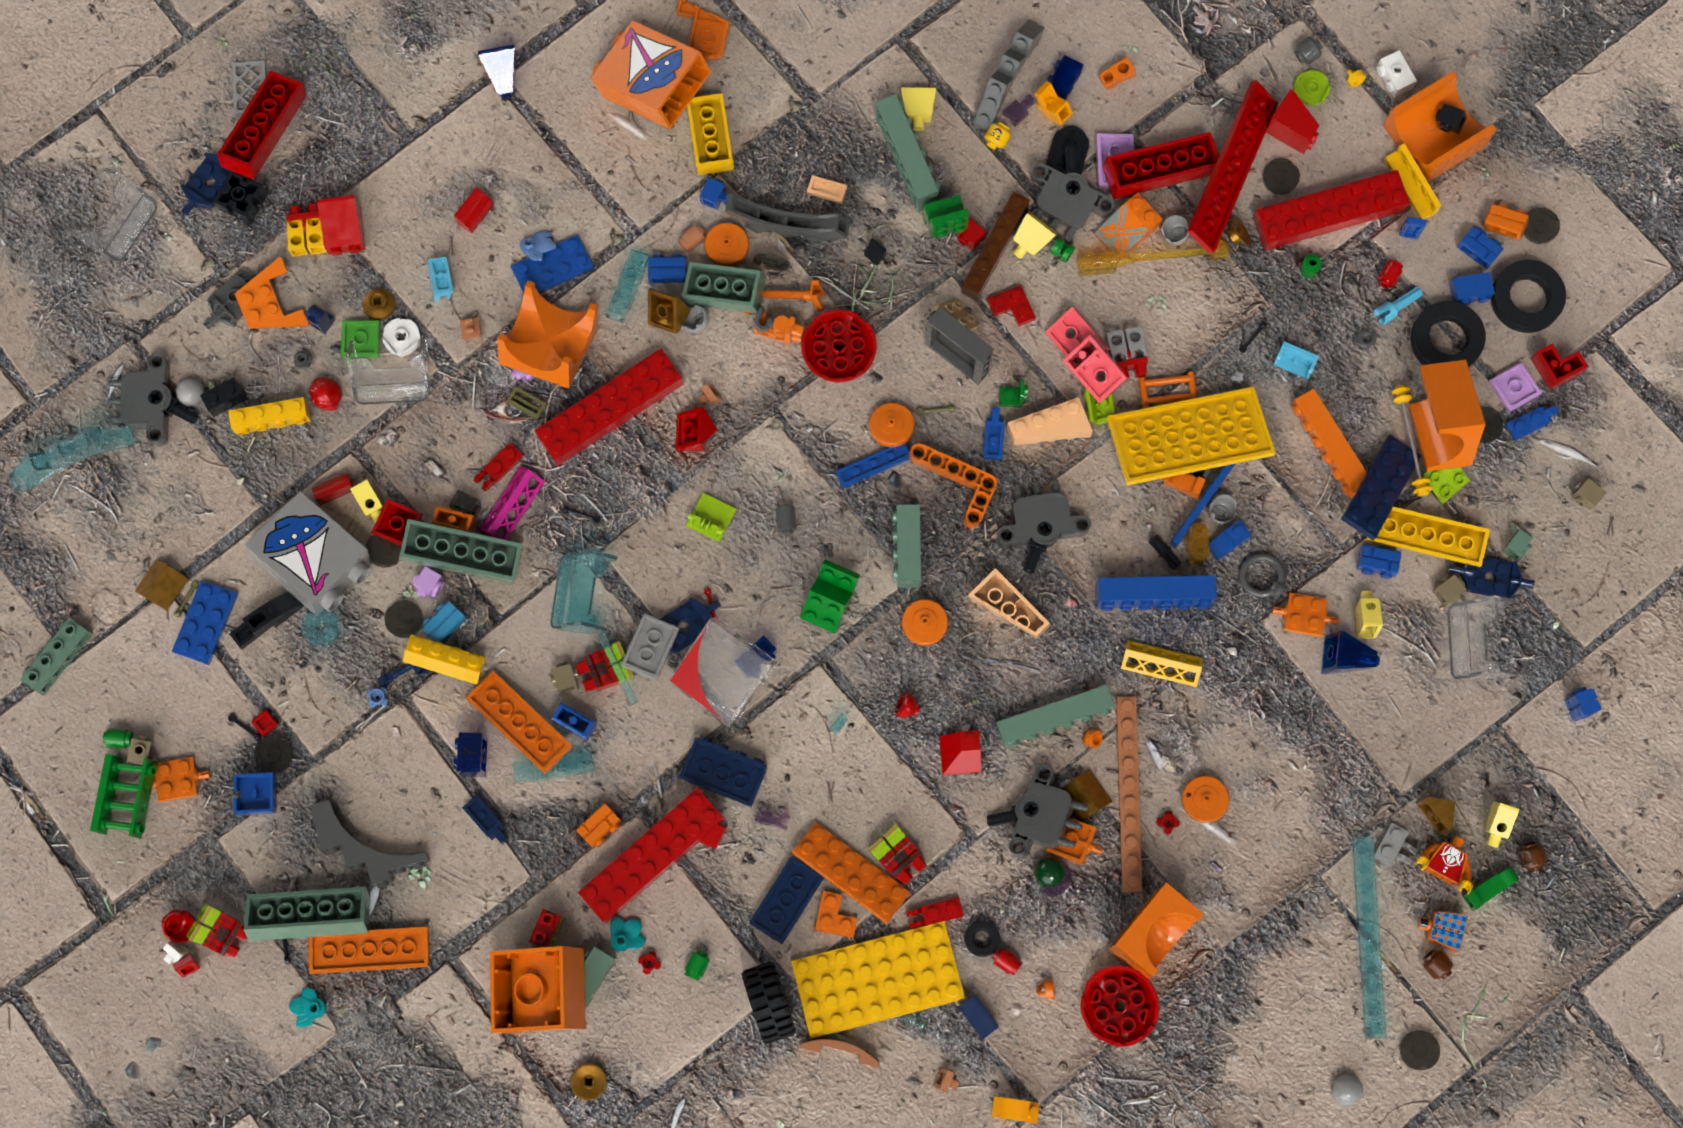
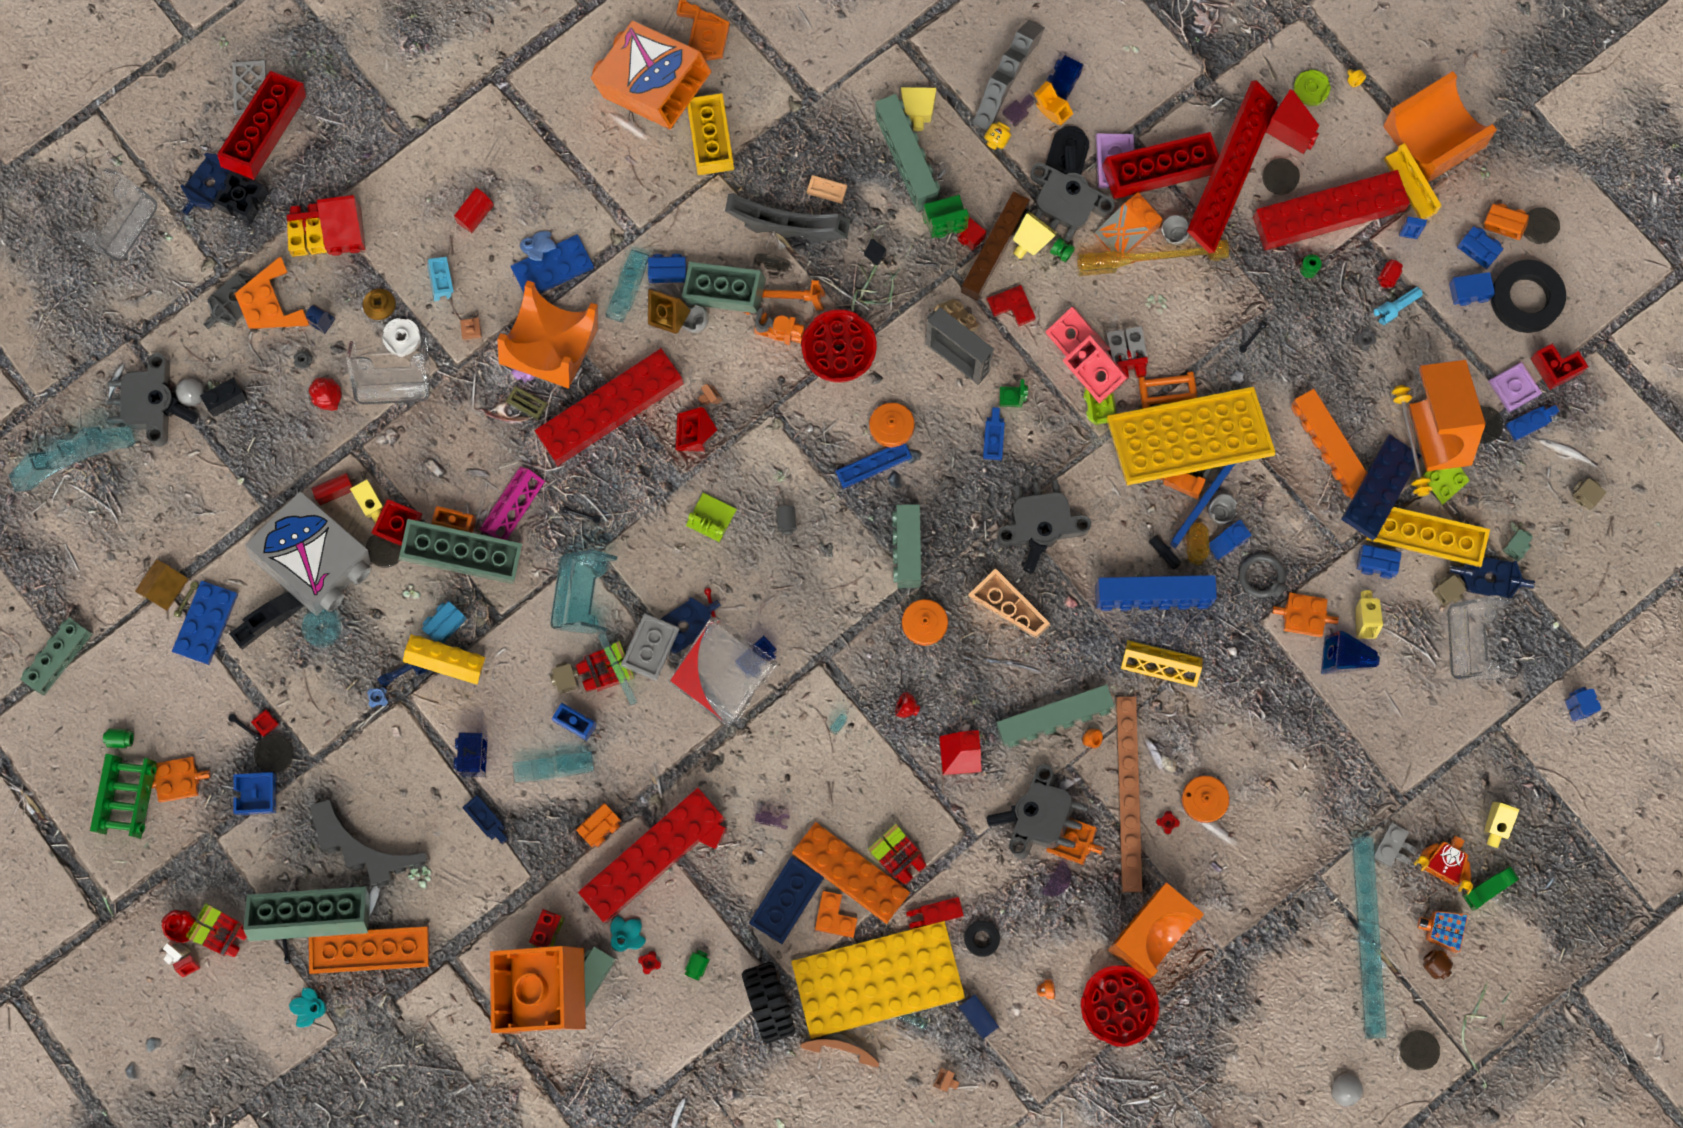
(134, 753): dark tan brick -> none
(269, 416): yellow brick -> none
(365, 337): bright green plate -> none
(404, 619): clear smoke tile -> none
(428, 583): lavender brick -> none
(465, 503): clear smoke brick -> none
(499, 466): red hinge -> none
(501, 68): slope -> none
(519, 722): orange plate -> none
(578, 1082): pearl gold piece -> none
(692, 238): nougat brick -> none
(713, 193): blue brick -> none
(724, 771): dark blue bracket -> none
(726, 244): orange wheel -> none
(830, 596): green bracket -> none
(920, 411): olive hinge -> none
(959, 477): orange beam -> none
(1006, 961): red brick -> none
(1015, 1109): light orange brick -> none
(1049, 872): dark green hair -> none
(1051, 424): light nougat wedge -> none
(1089, 791): pearl gold slope -> none
(1117, 73): orange leg -> none
(1238, 232): pearl gold piece -> none
(1296, 360): medium azure hinge -> none
(1308, 50): dark grey head -> none
(1396, 74): white brick -> none
(1439, 813): pearl gold slope -> none
(1450, 119): black brick -> none
(1453, 312): black tyre -> none
(1532, 856): reddish brown head -> none

